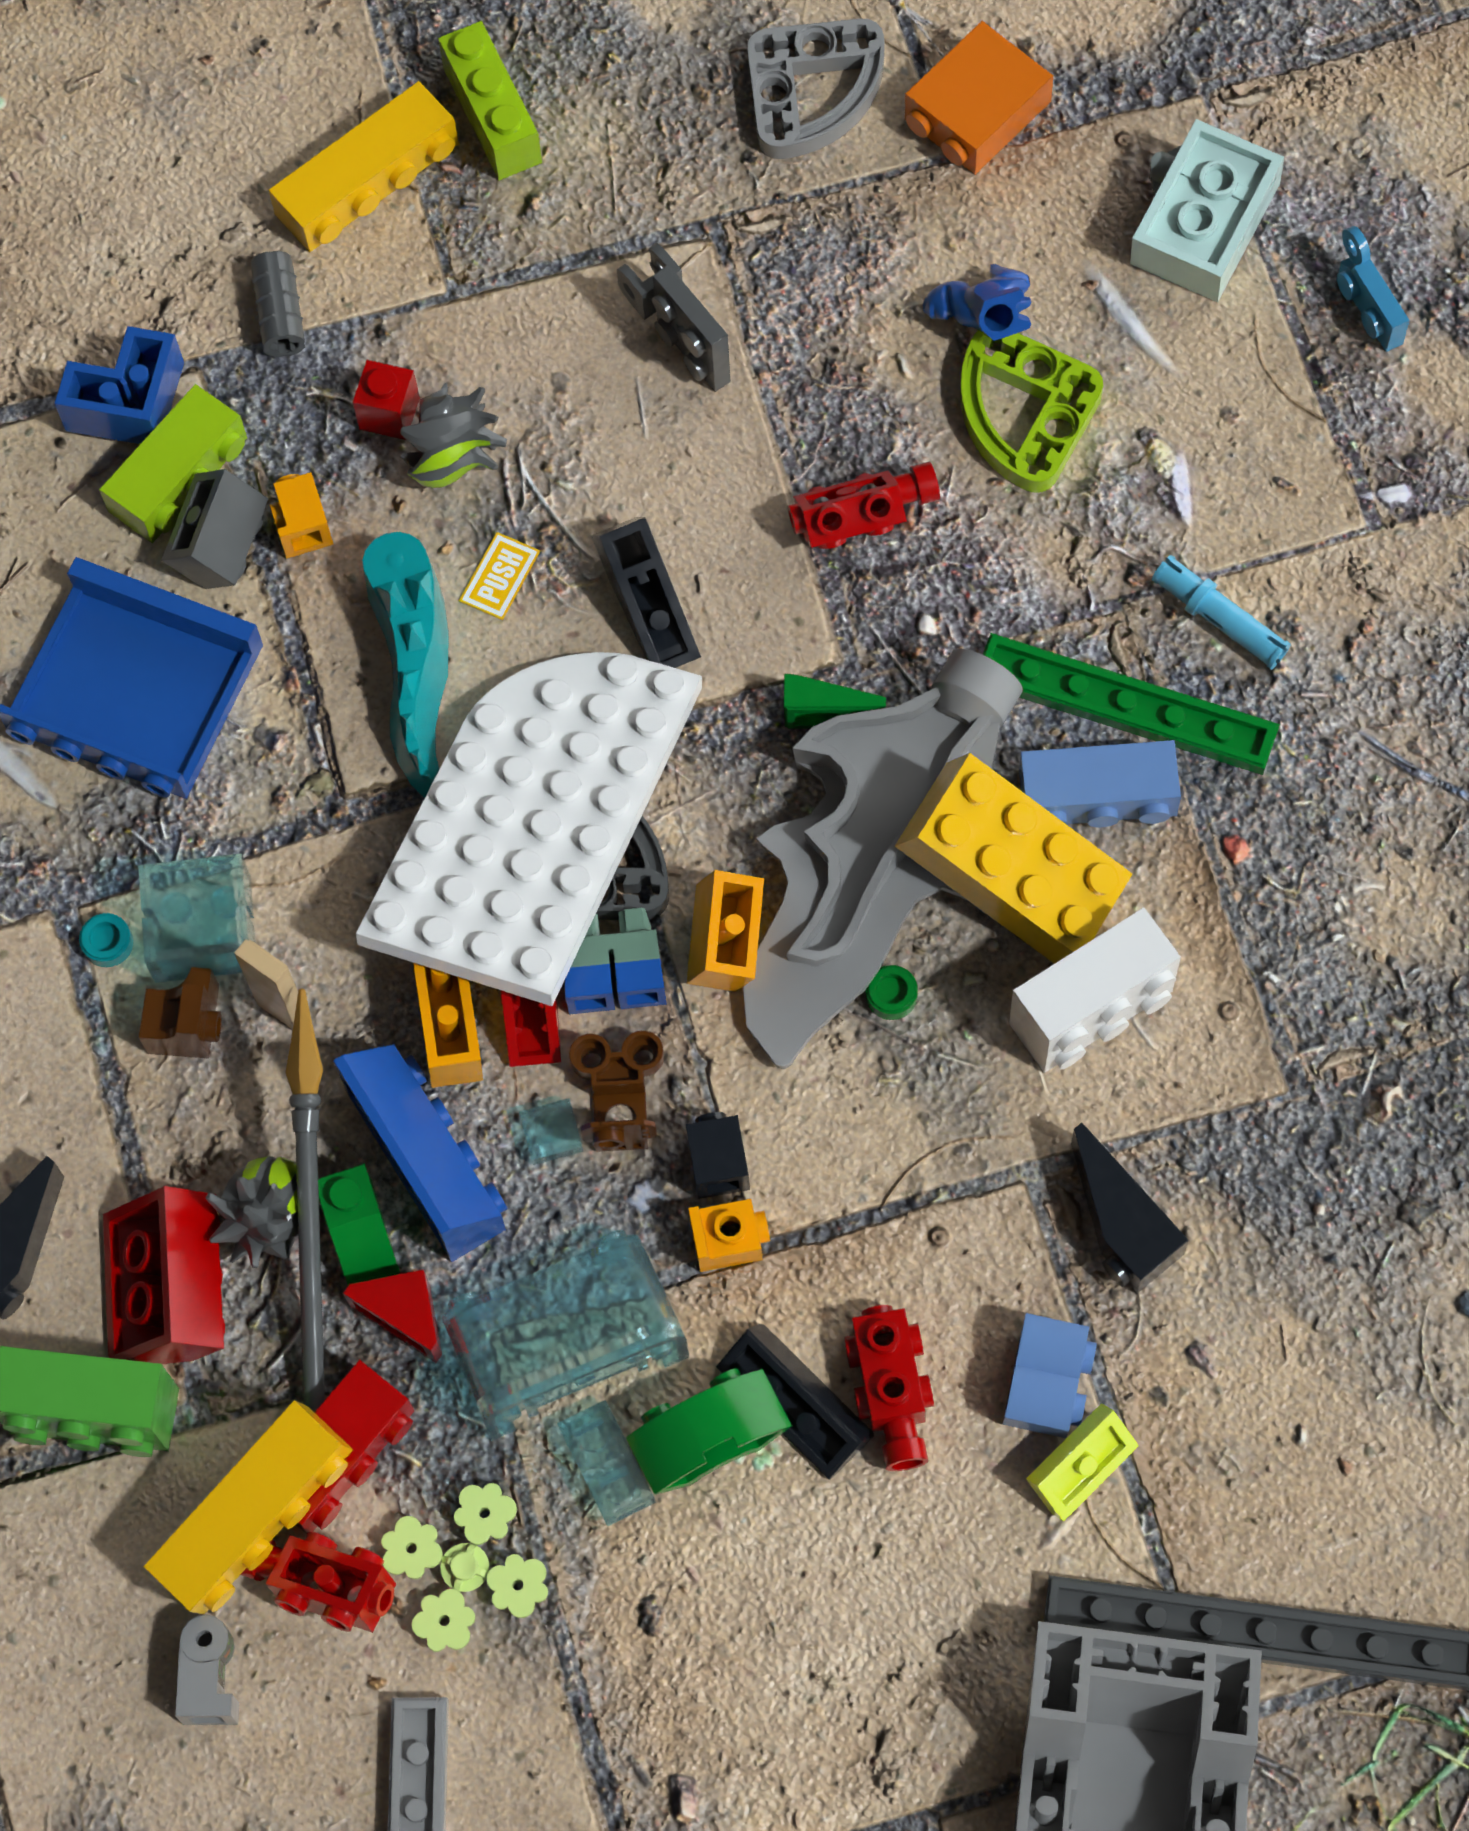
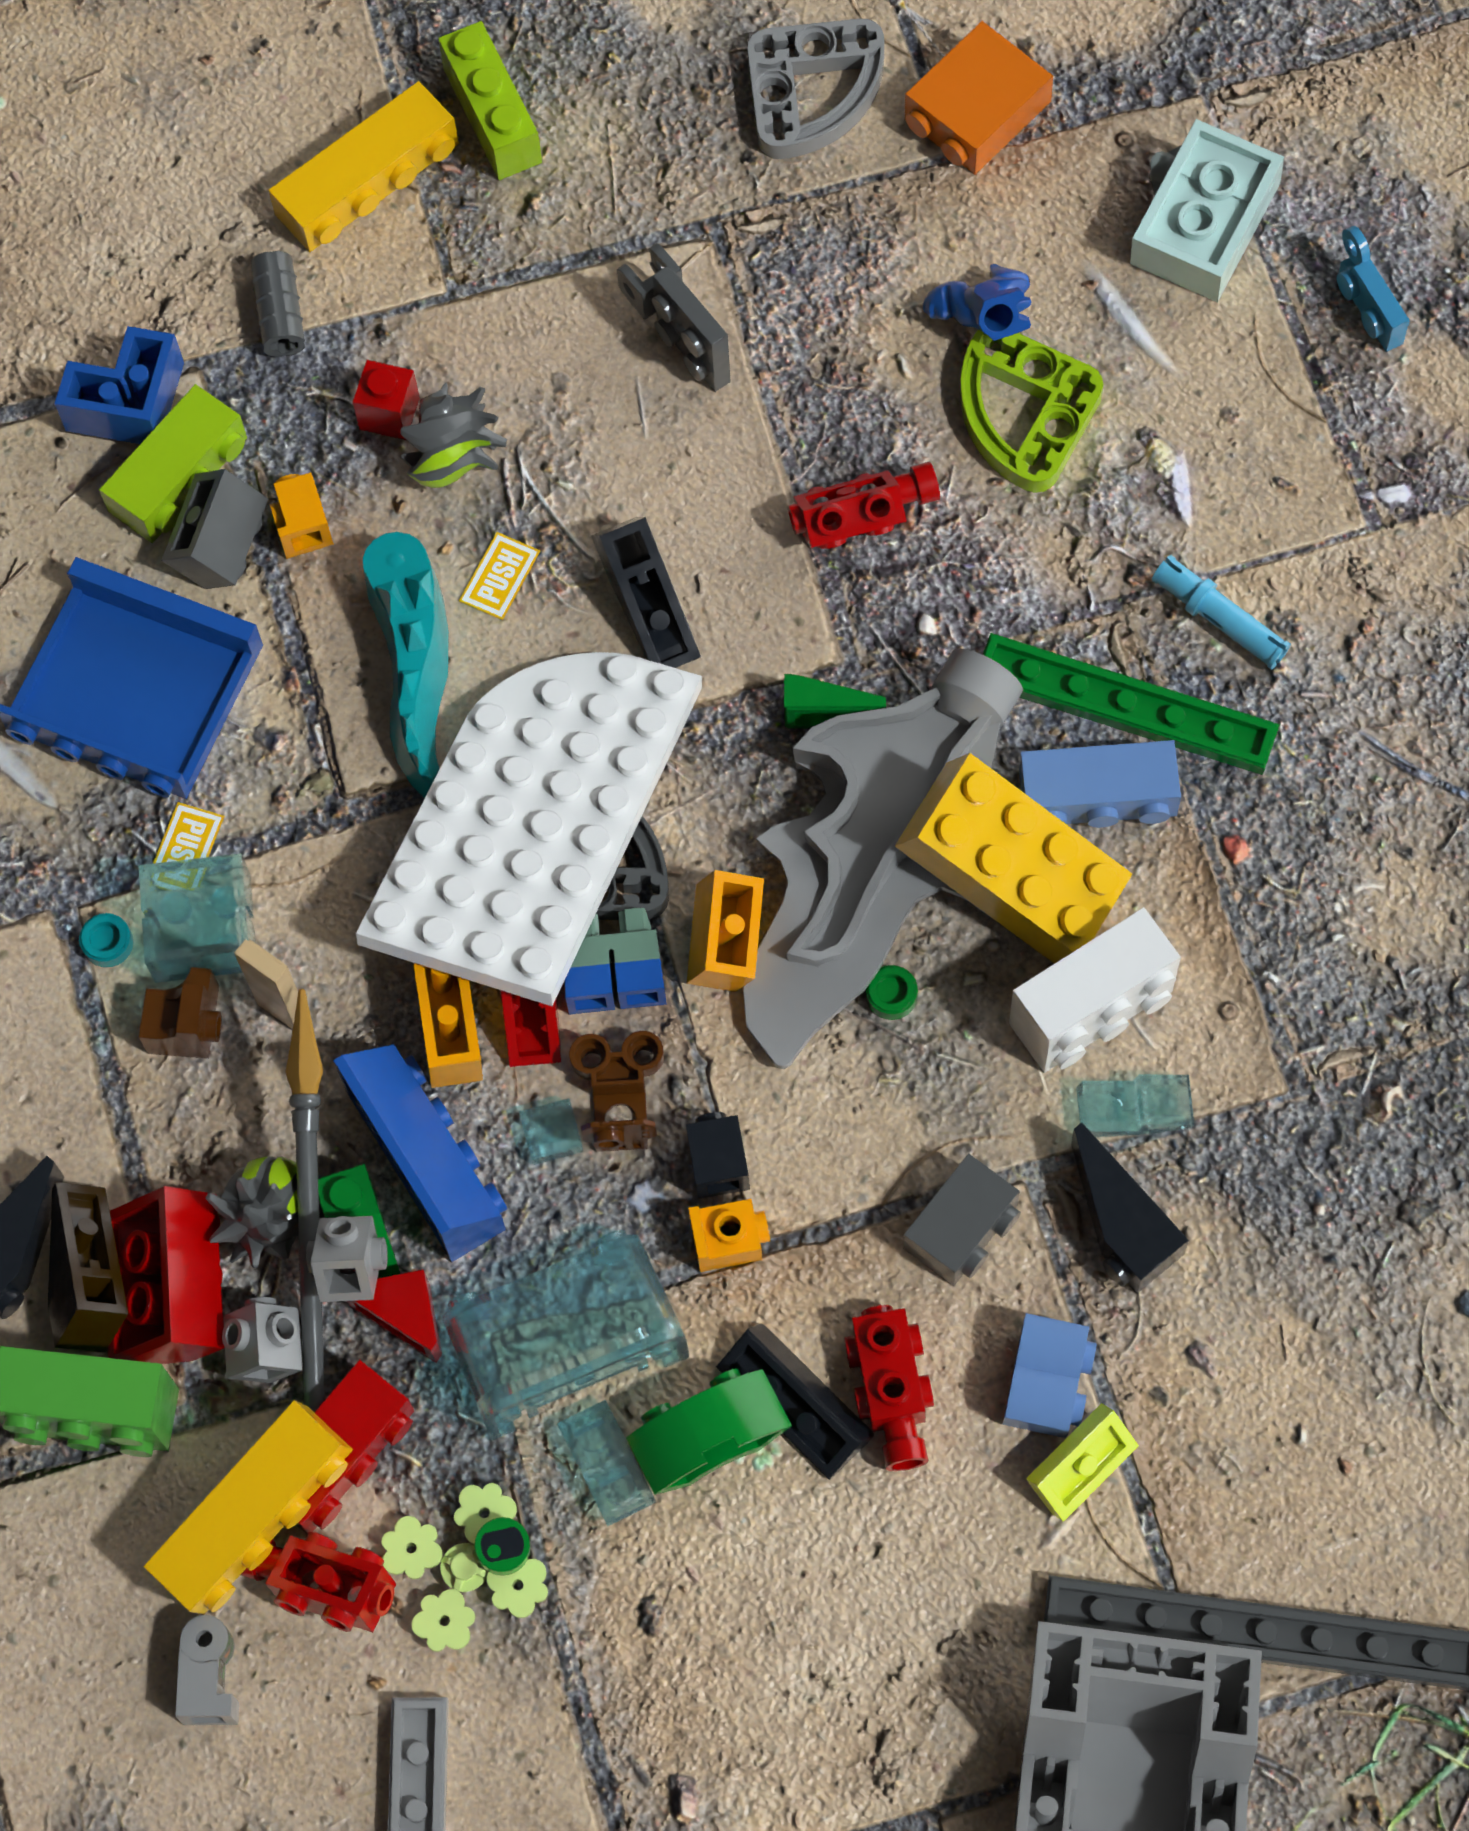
(84, 1270): none -> dark brown slope
(189, 834): none -> sticker
(262, 1341): none -> light grey brick
(346, 1258): none -> light grey brick
(502, 1546): none -> tile
(962, 1221): none -> dark grey brick
(1136, 1107): none -> clear light blue slope

